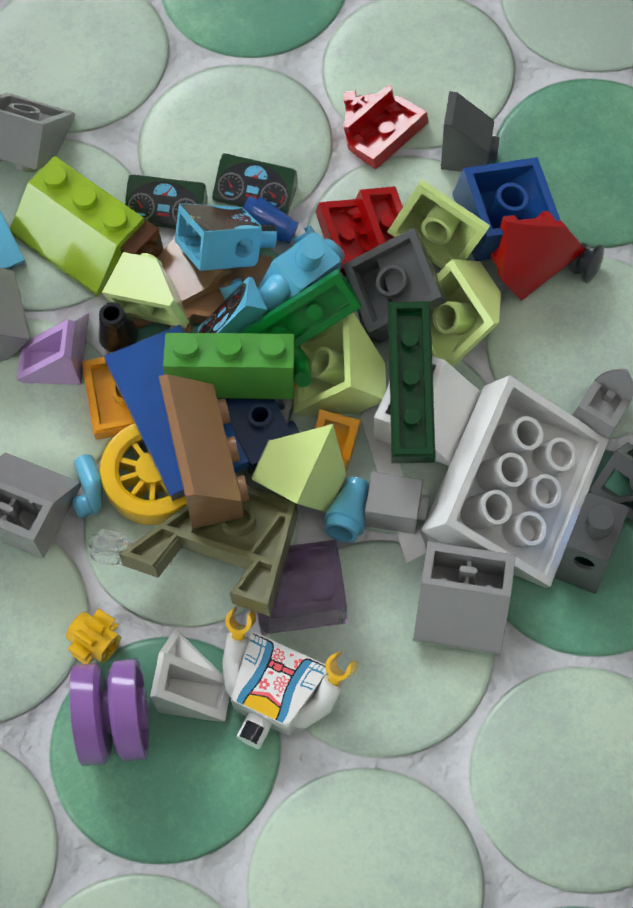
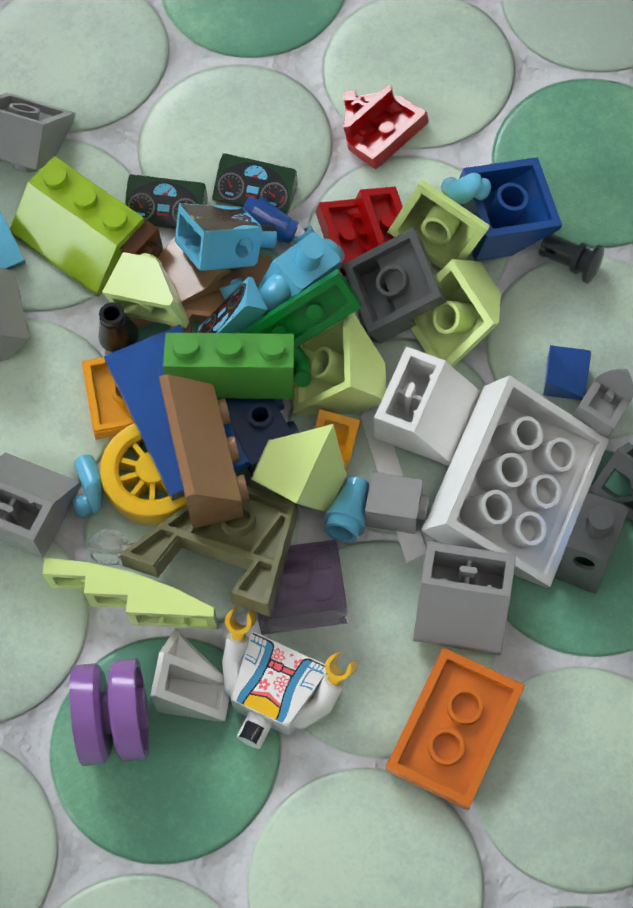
(55, 354): lavender slope -> none
(93, 637): yellow gear -> none
(145, 599): none -> yellowish green slope
(411, 382): dark green tile -> none
(455, 728): none -> orange plate
(466, 188): none -> medium azure arm
(467, 135): dark grey slope -> none
(533, 251): red slope -> none
(566, 372): none -> blue slope

